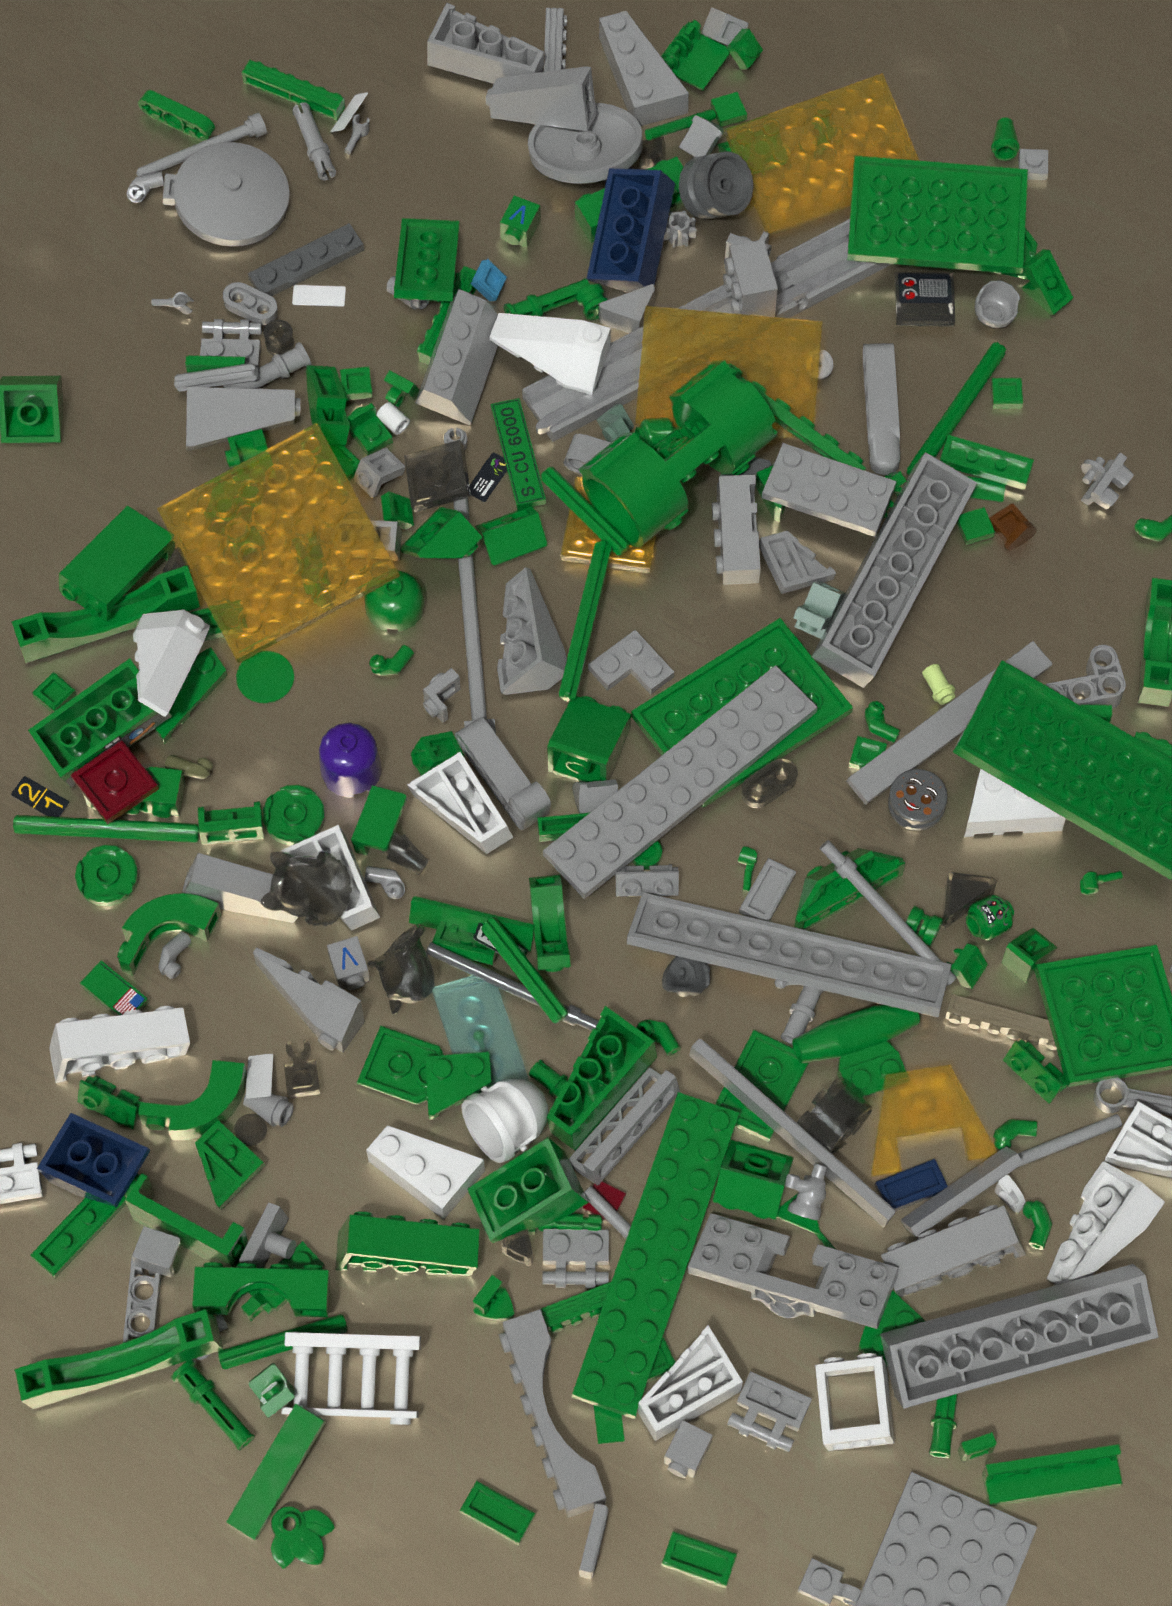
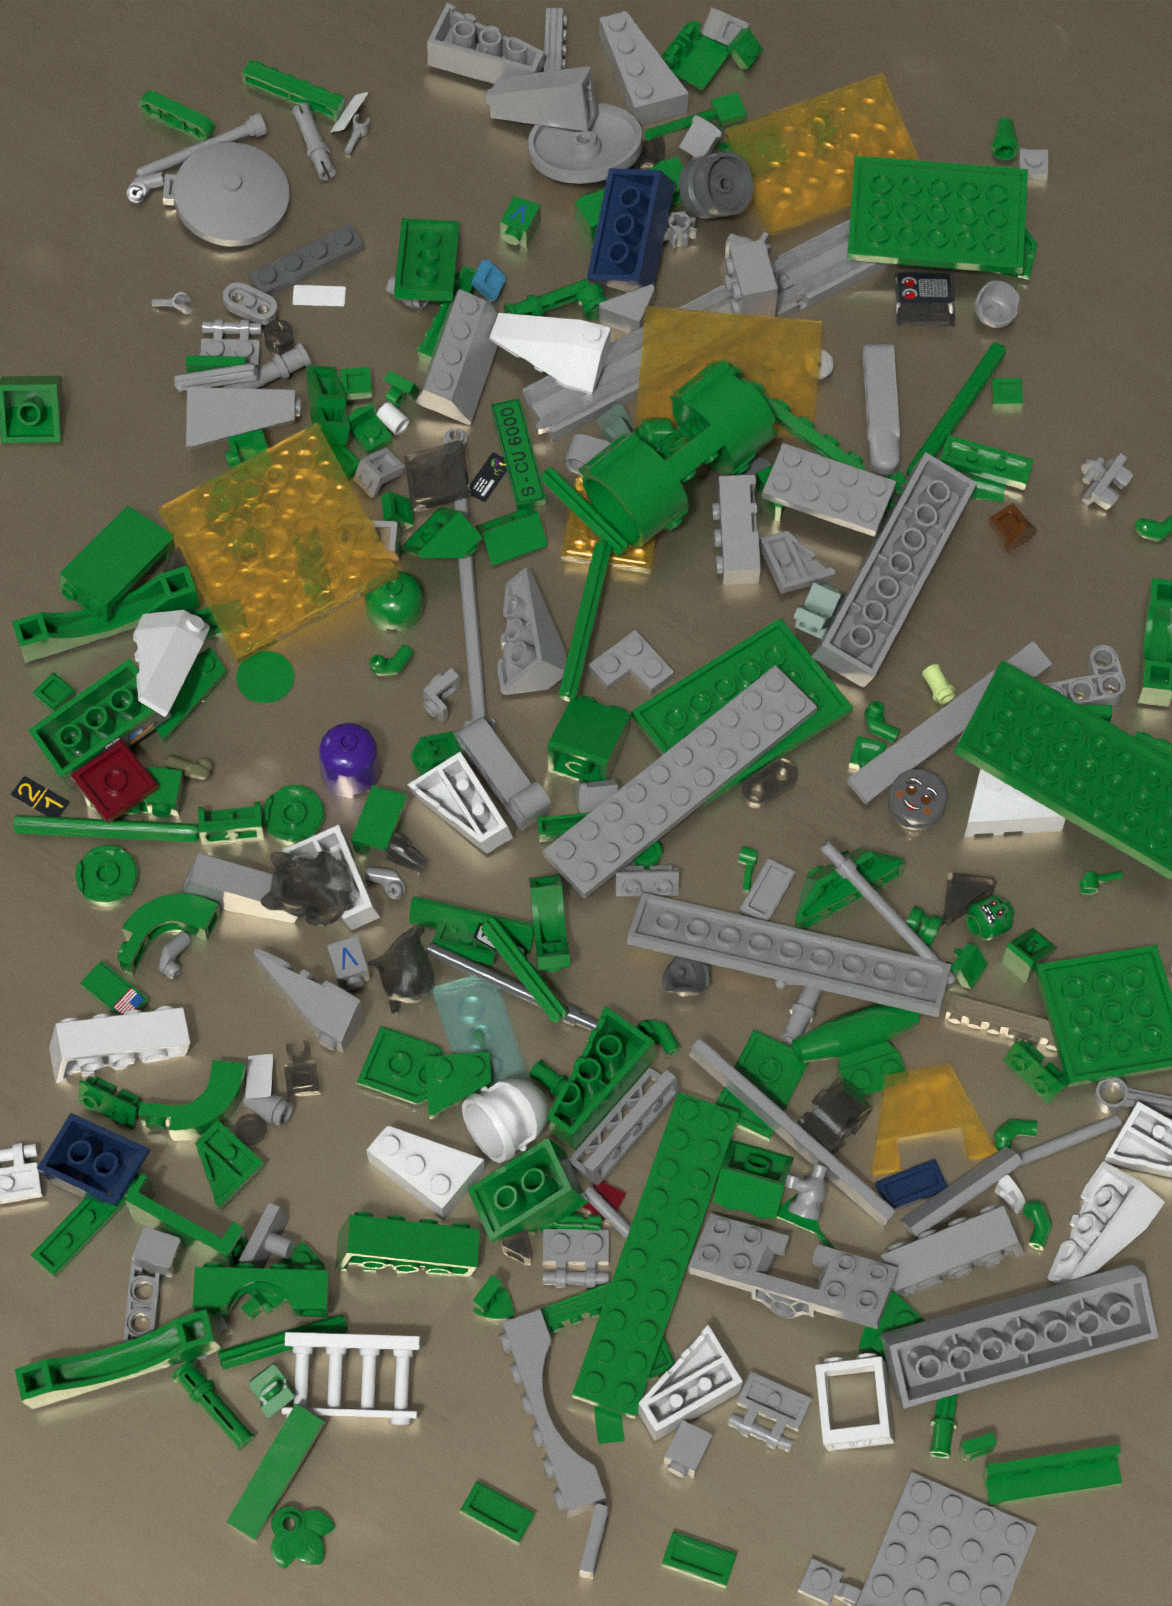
(975, 526): green tile -> none
(1046, 282): green slope -> none

